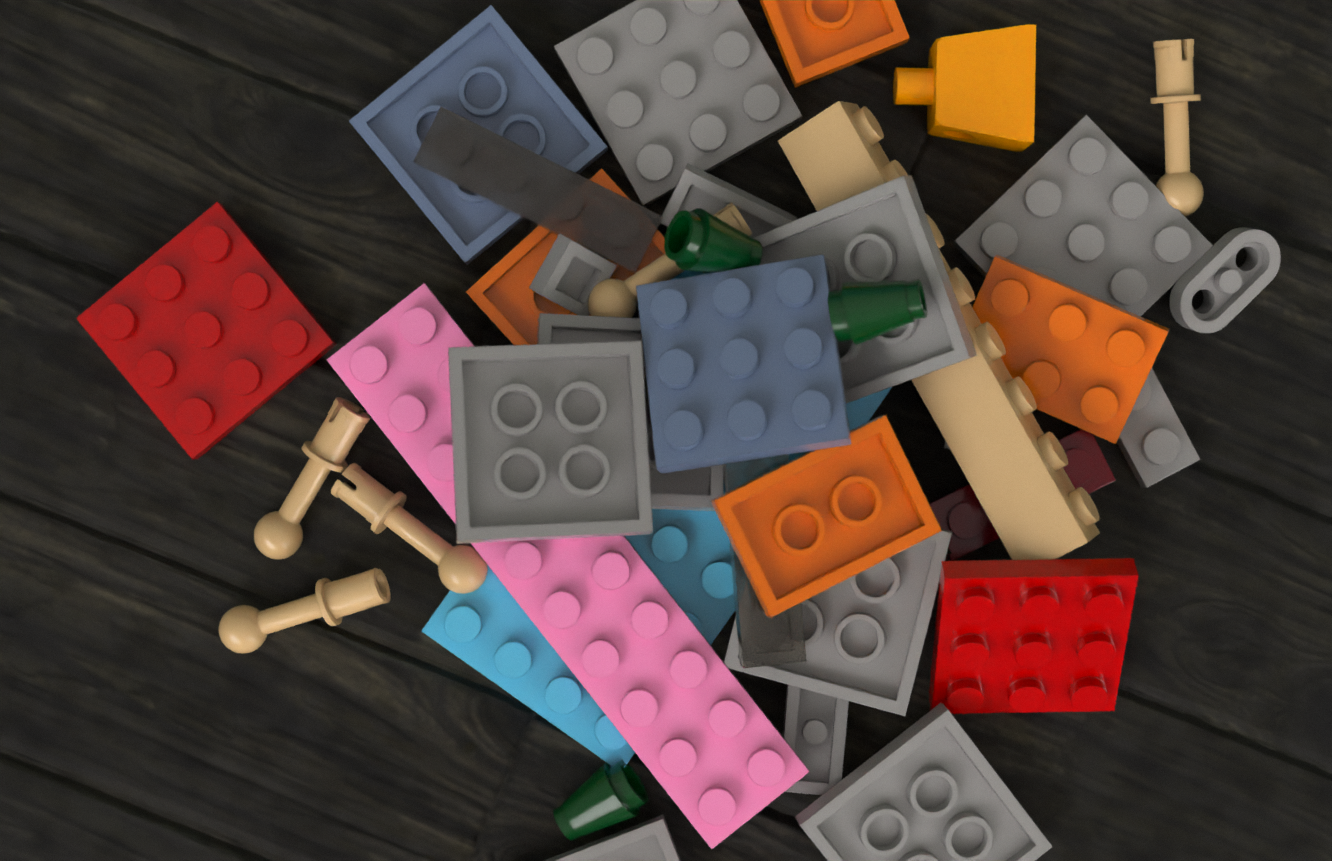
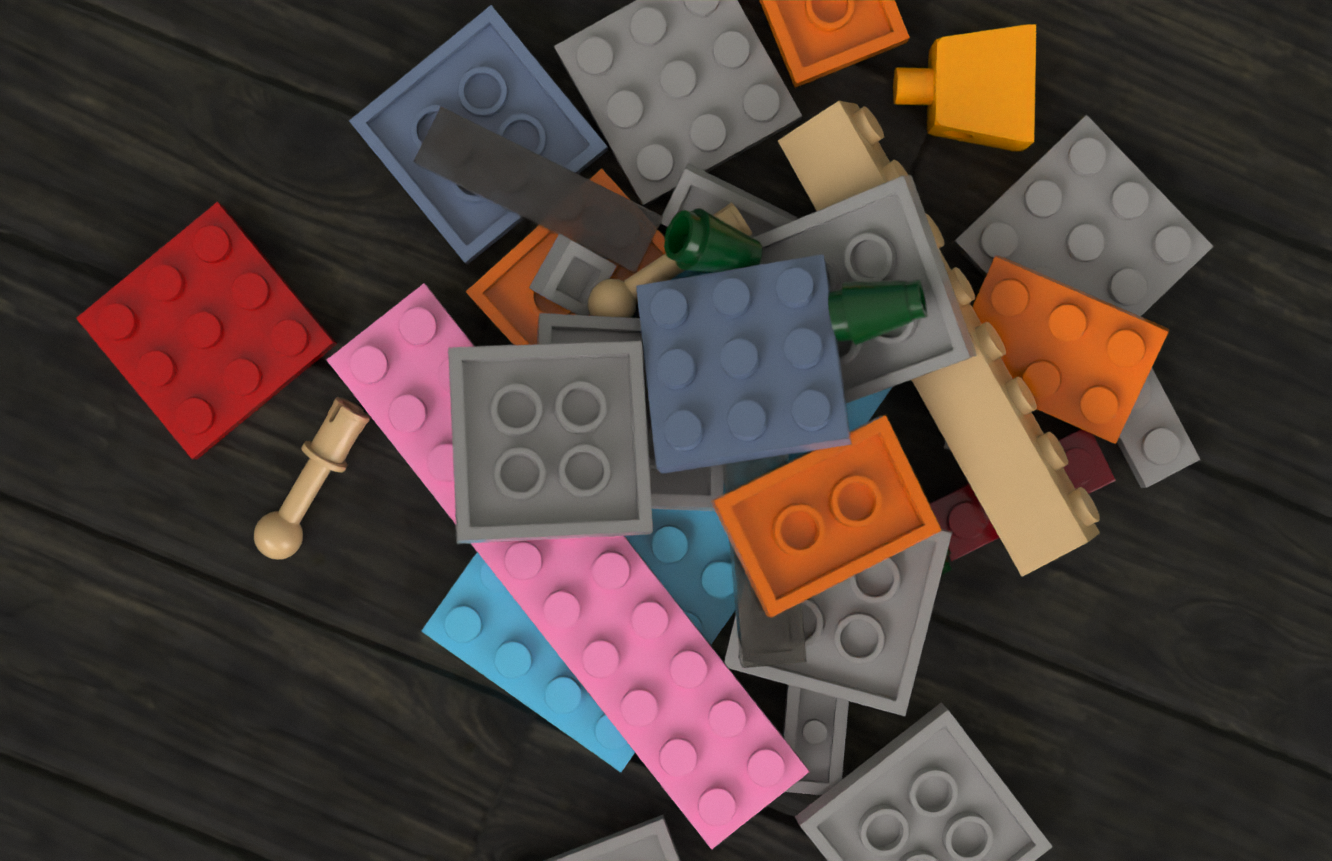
(246, 628): tan pin -> none
(459, 566): tan pin -> none
(601, 801): dark green cone -> none
(1031, 634): red plate -> none
(1174, 90): tan pin -> none
(1223, 284): light grey plate -> none

